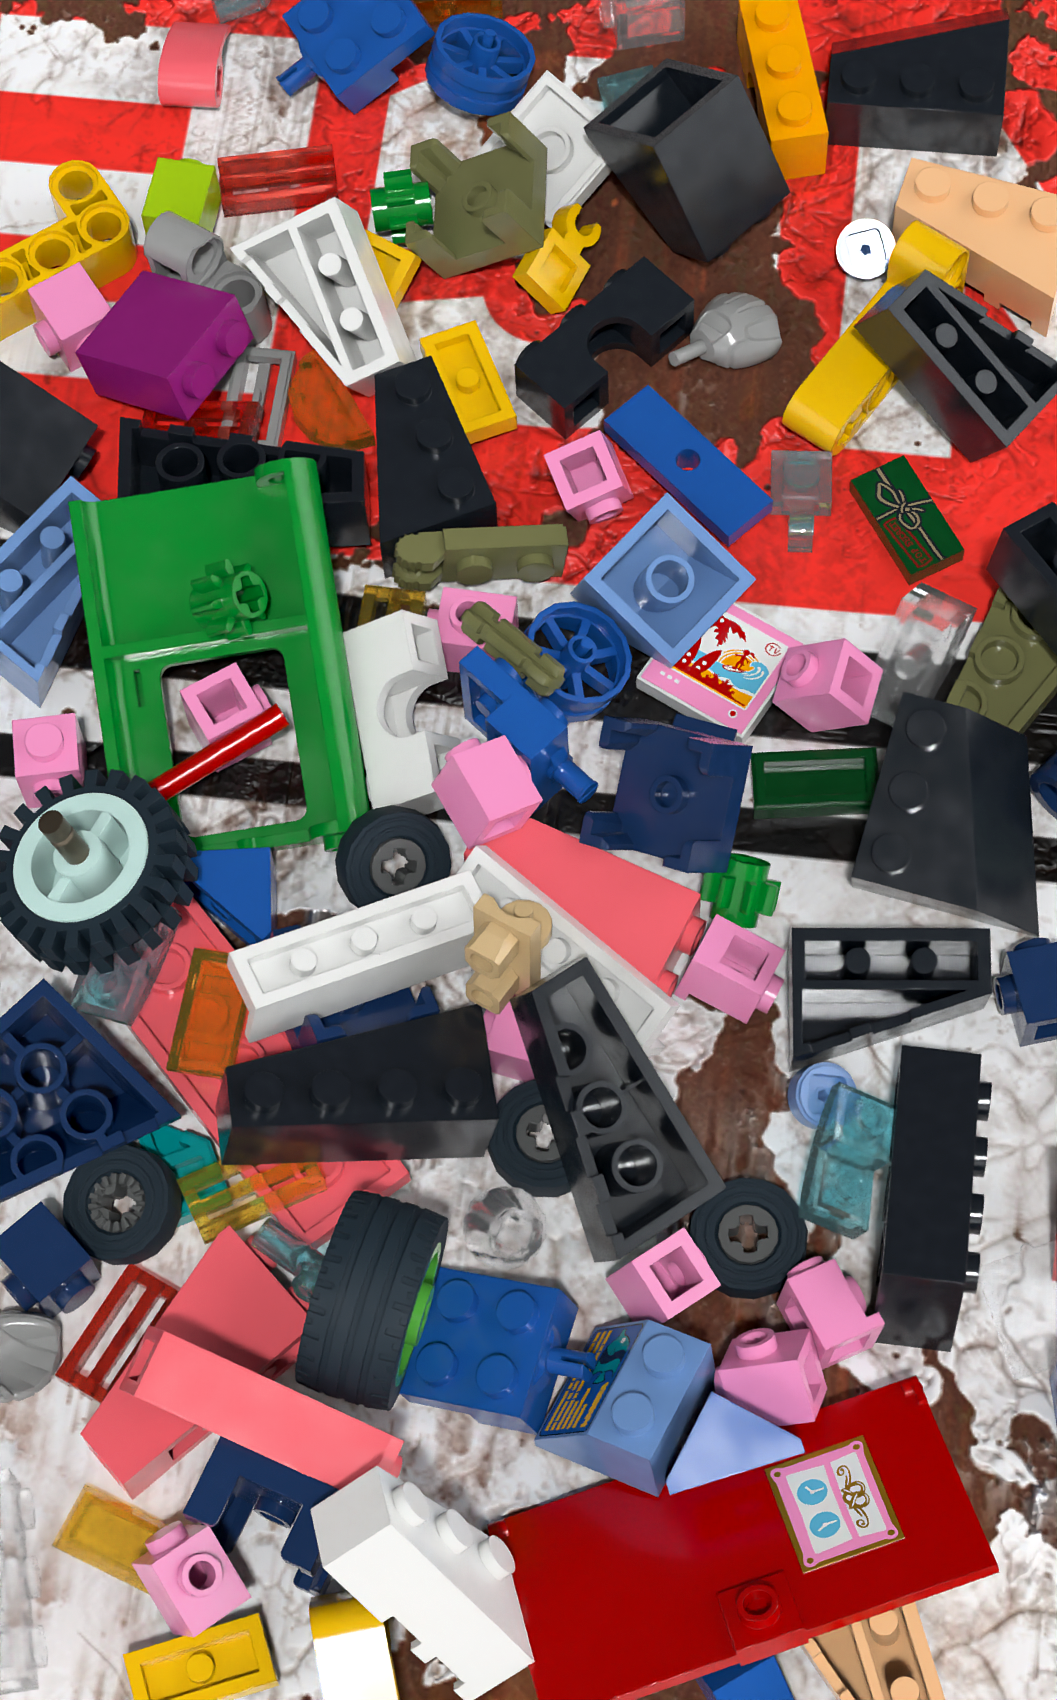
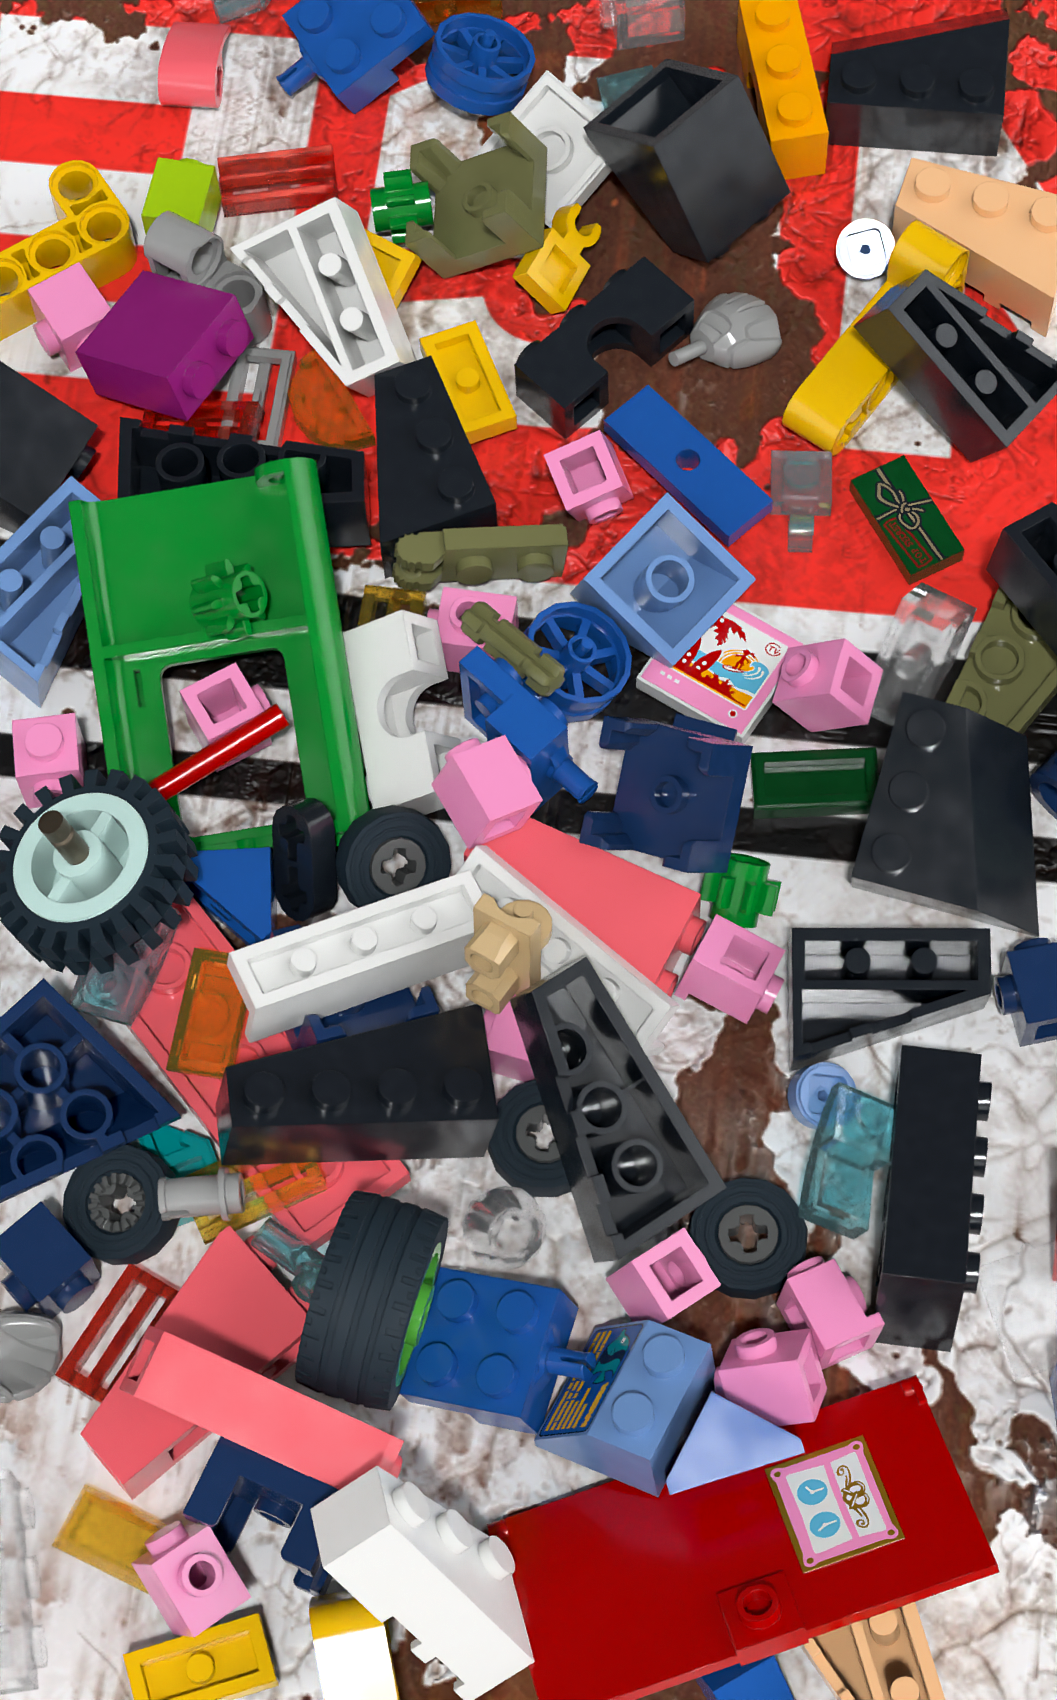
(202, 1195): none -> light grey pin
(304, 859): none -> black beam

